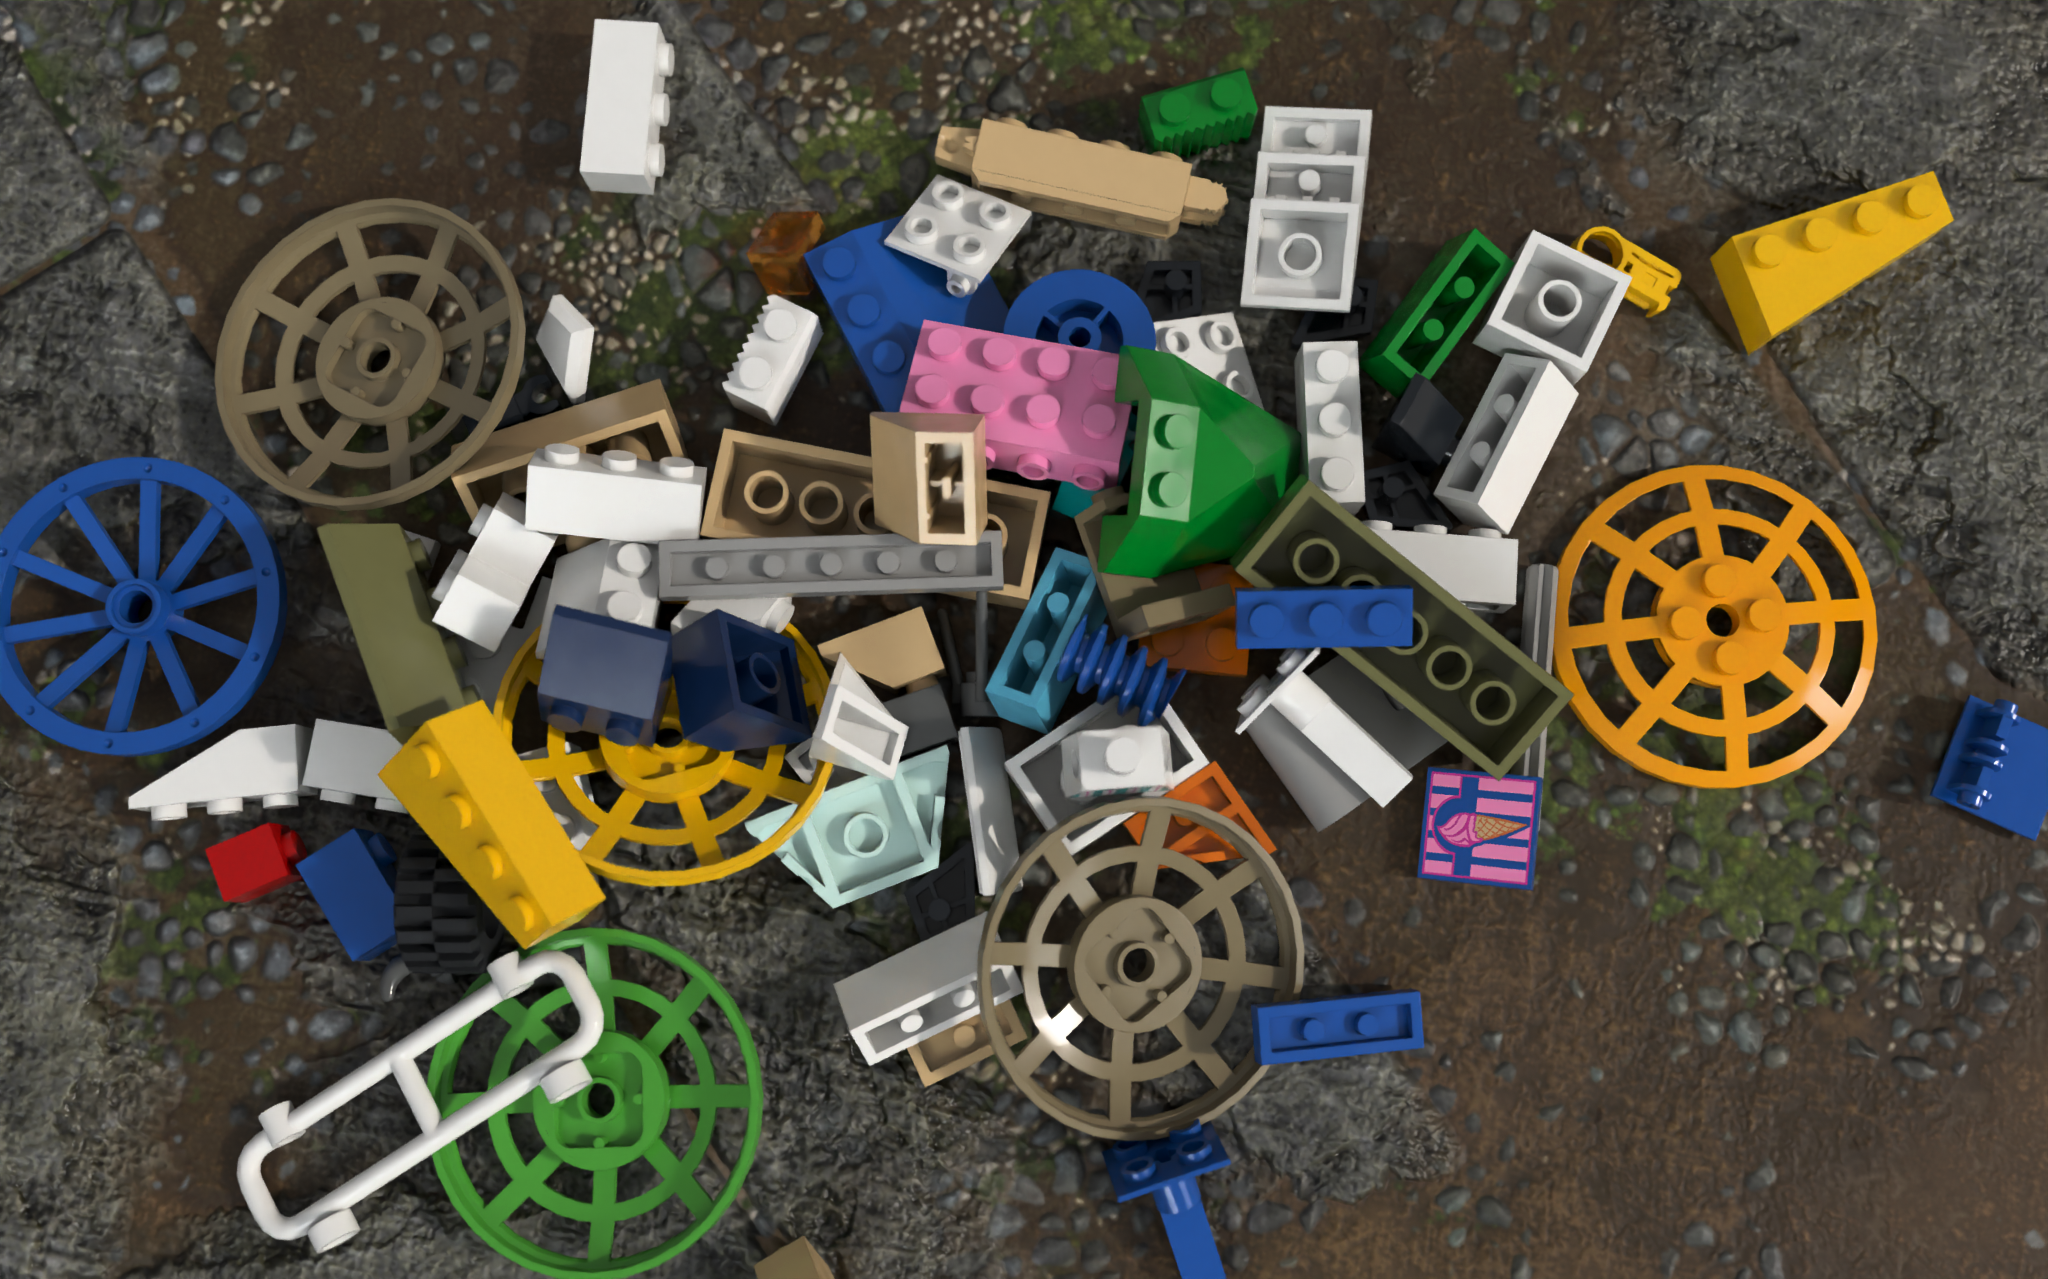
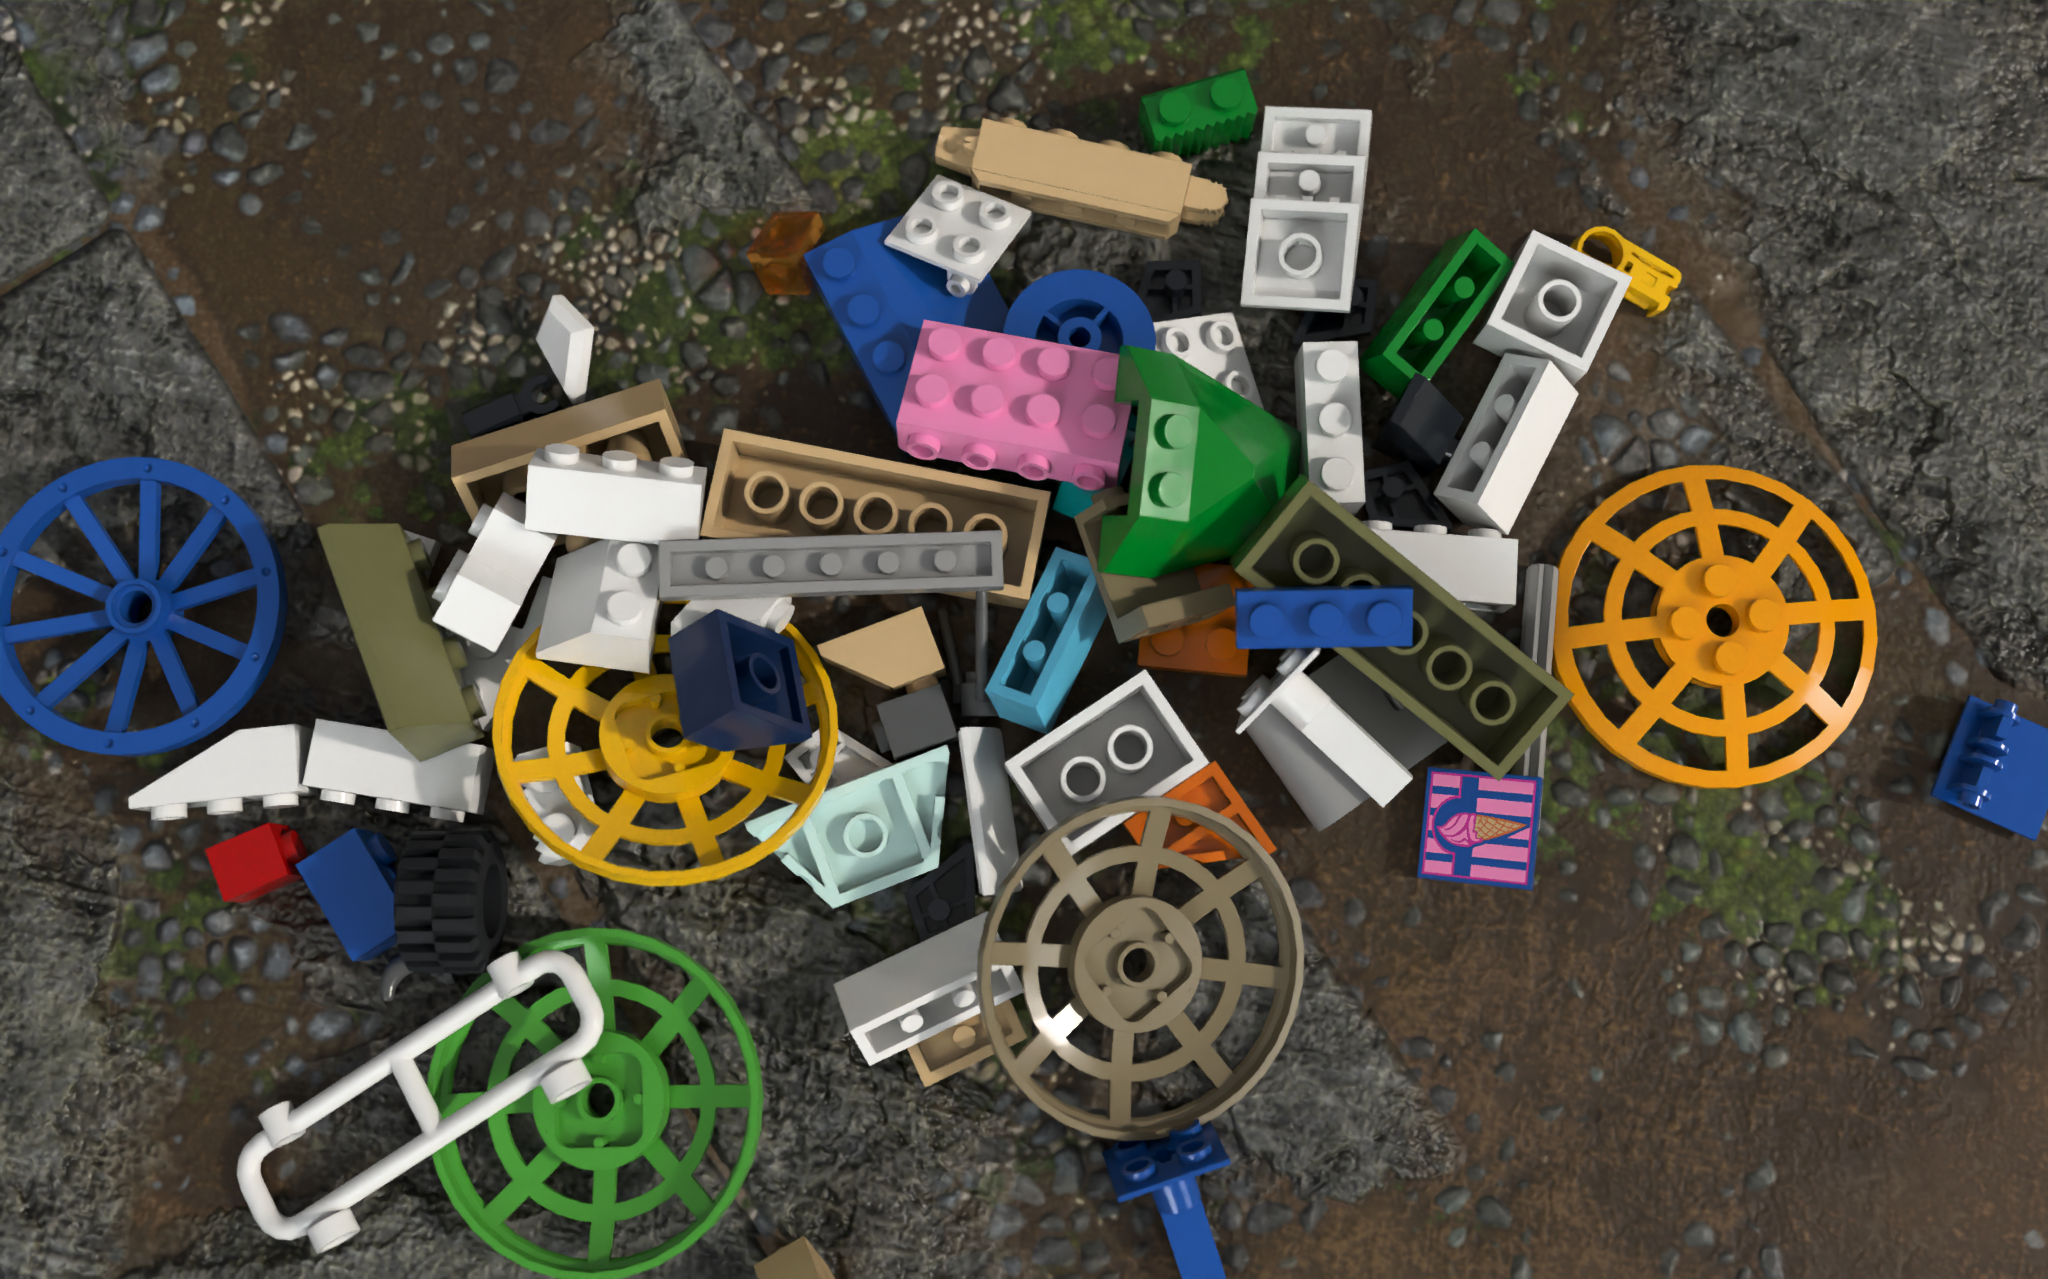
(355, 340): dark tan dish -> none
(492, 823): yellow wedge -> none
(605, 677): dark blue slope -> none
(626, 107): white brick -> none
(773, 359): white brick -> none
(857, 727): white slope -> none
(930, 476): tan slope -> none
(1117, 762): white torso -> none
(1118, 673): blue piece -> none
(1337, 1026): blue plate -> none
(1809, 260): yellow wedge -> none

